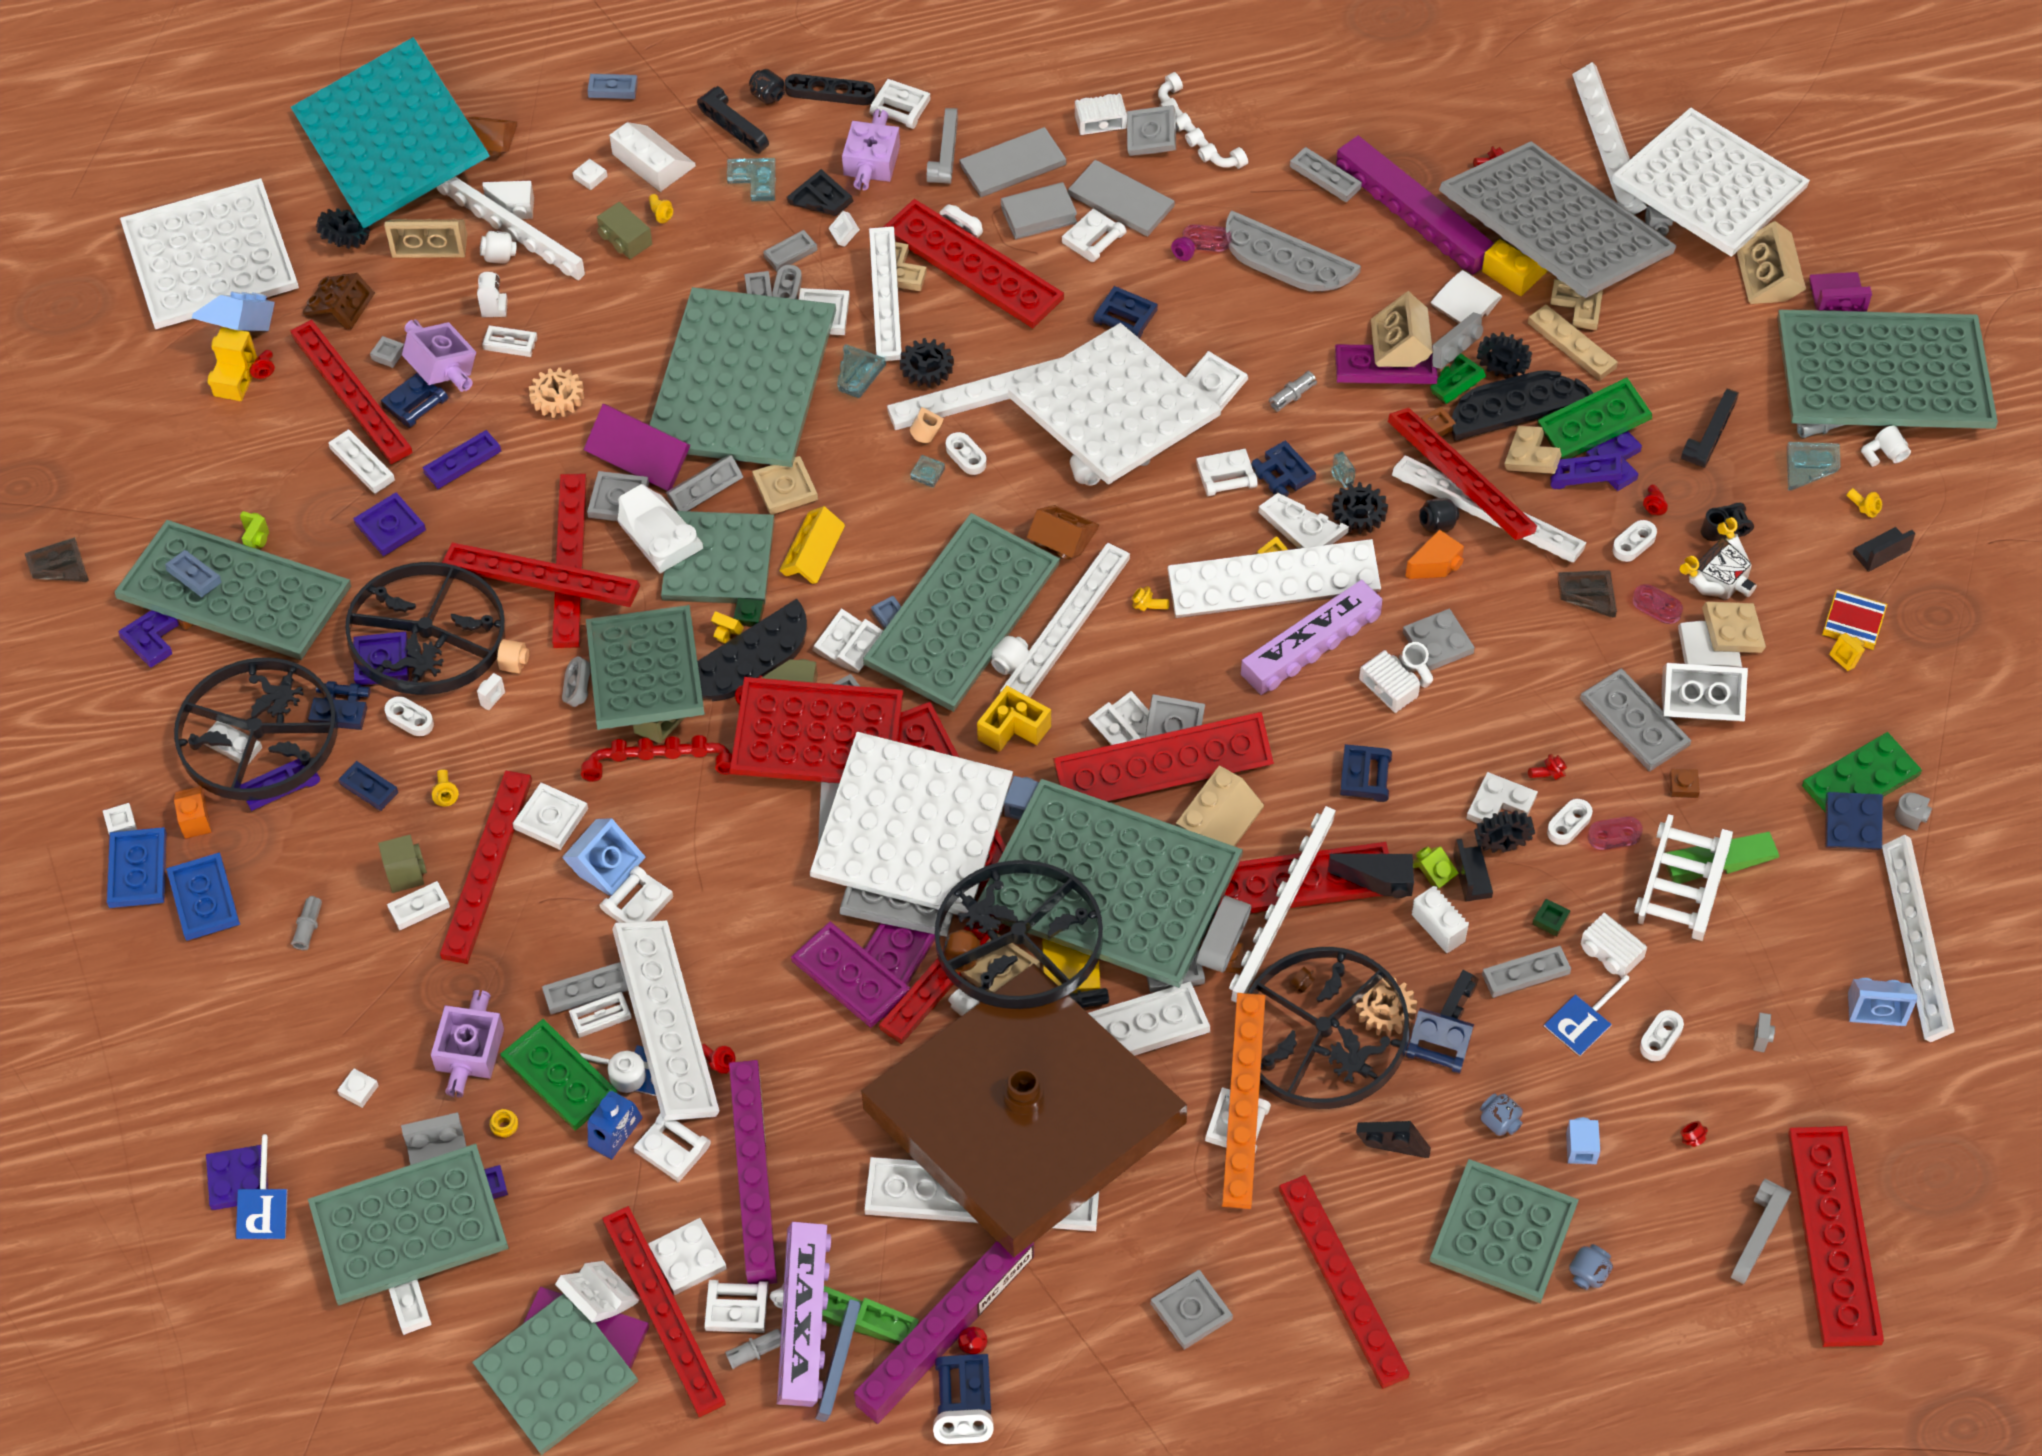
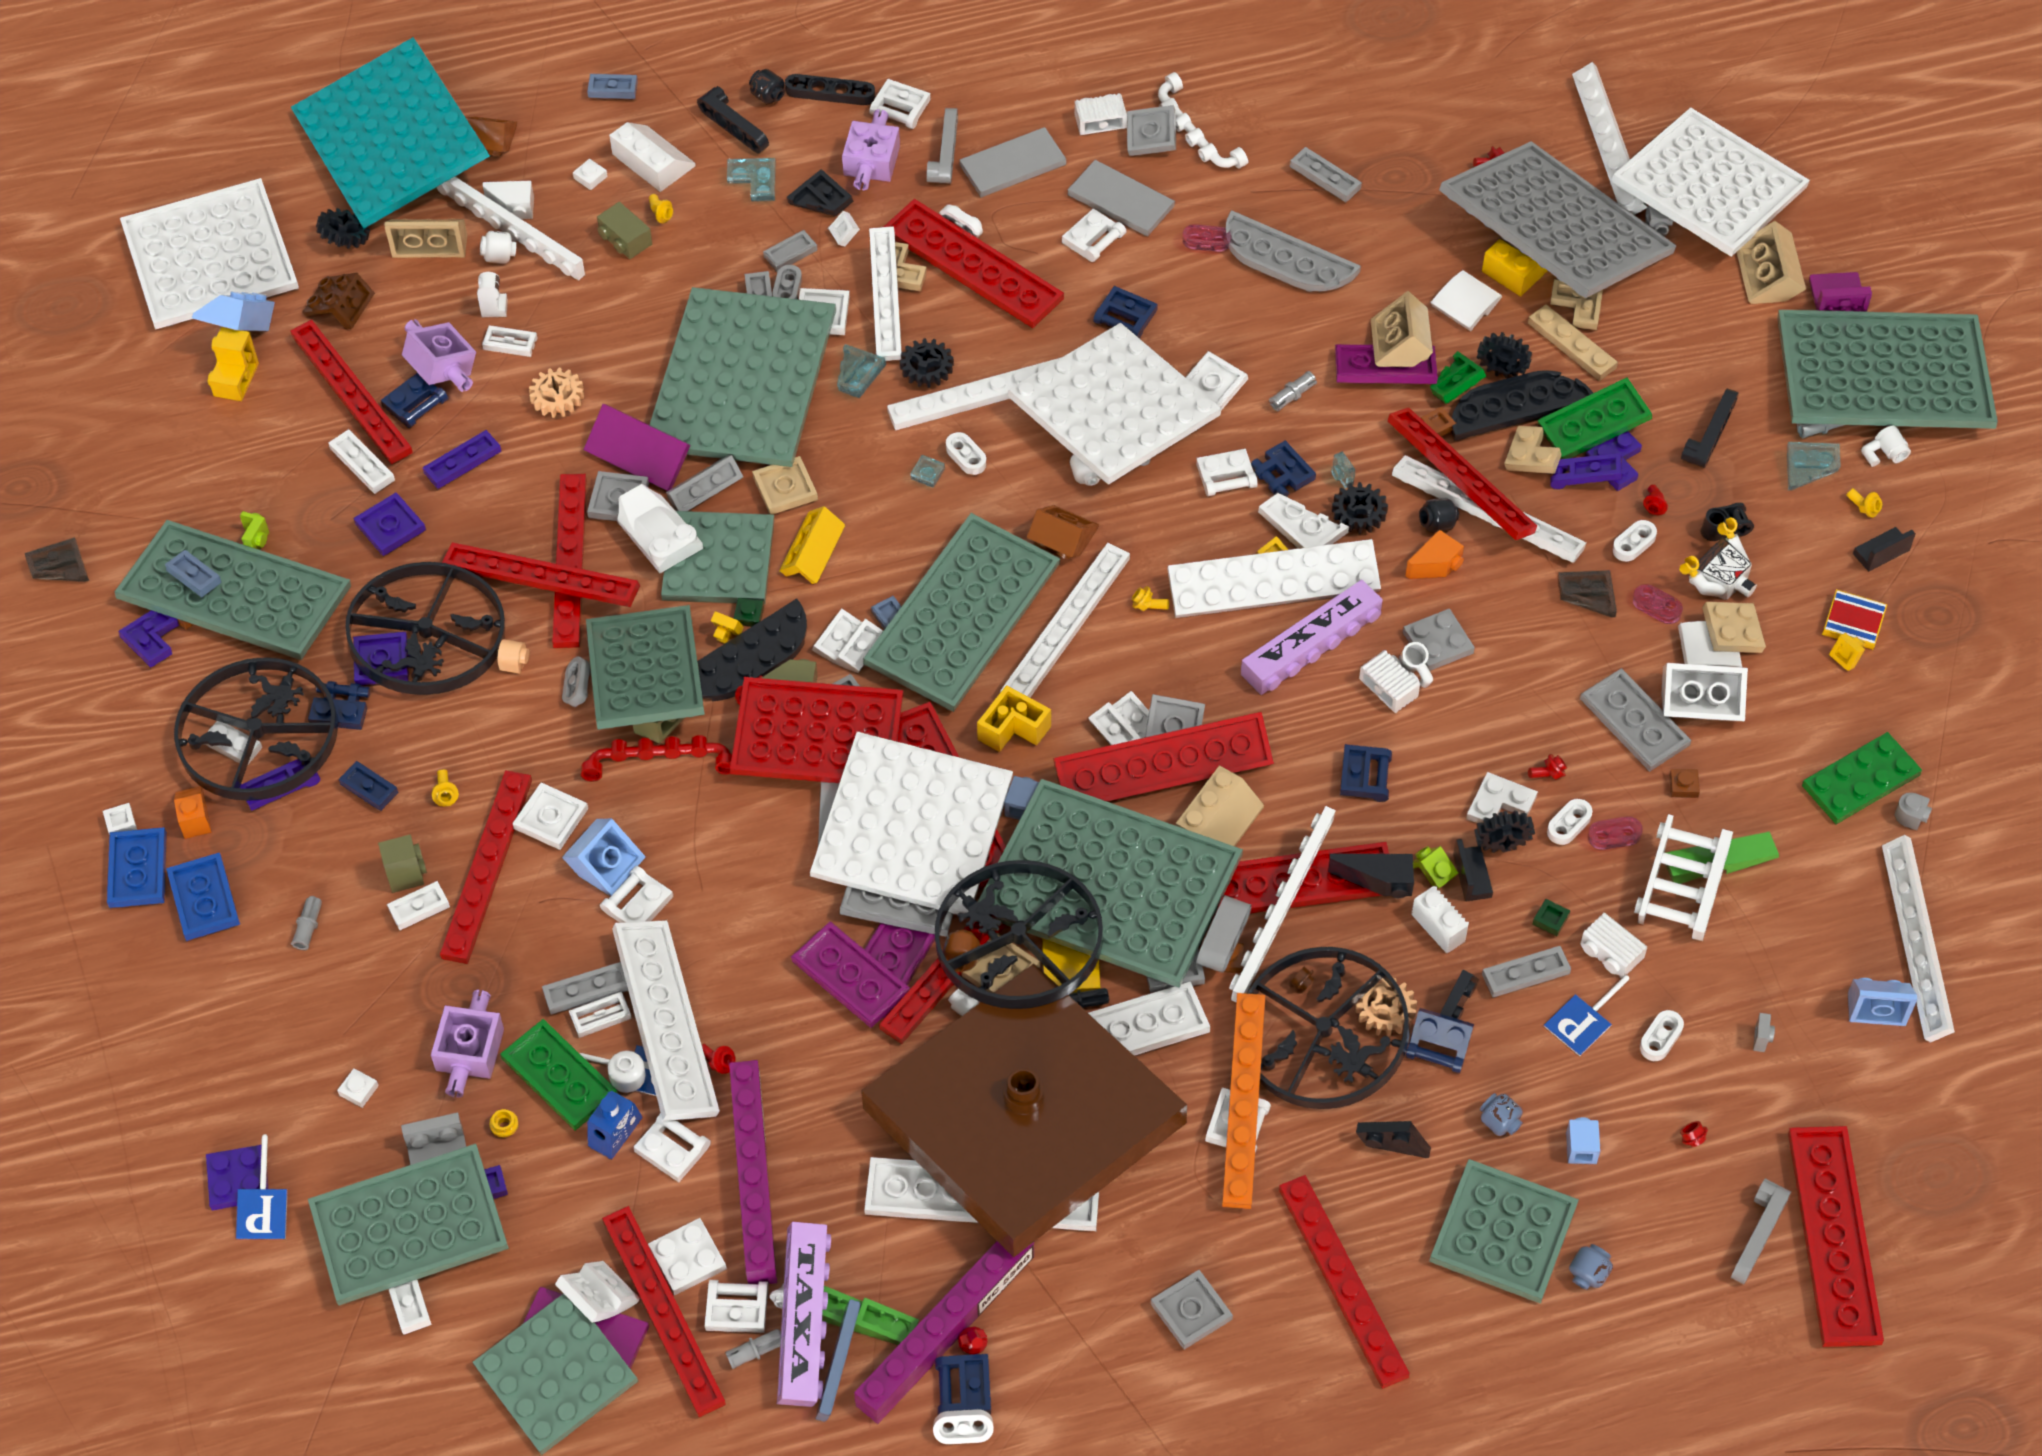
(262, 366): red plate -> none
(387, 351): light grey plate -> none
(411, 716): white plate -> none
(490, 691): white plate -> none
(923, 430): light nougat plate -> none
(1009, 654): white head -> none
(1038, 210): light grey piece -> none
(1183, 248): magenta plate -> none
(1414, 204): magenta brick -> none
(1457, 340): light grey plate -> none
(1854, 820): dark blue plate -> none

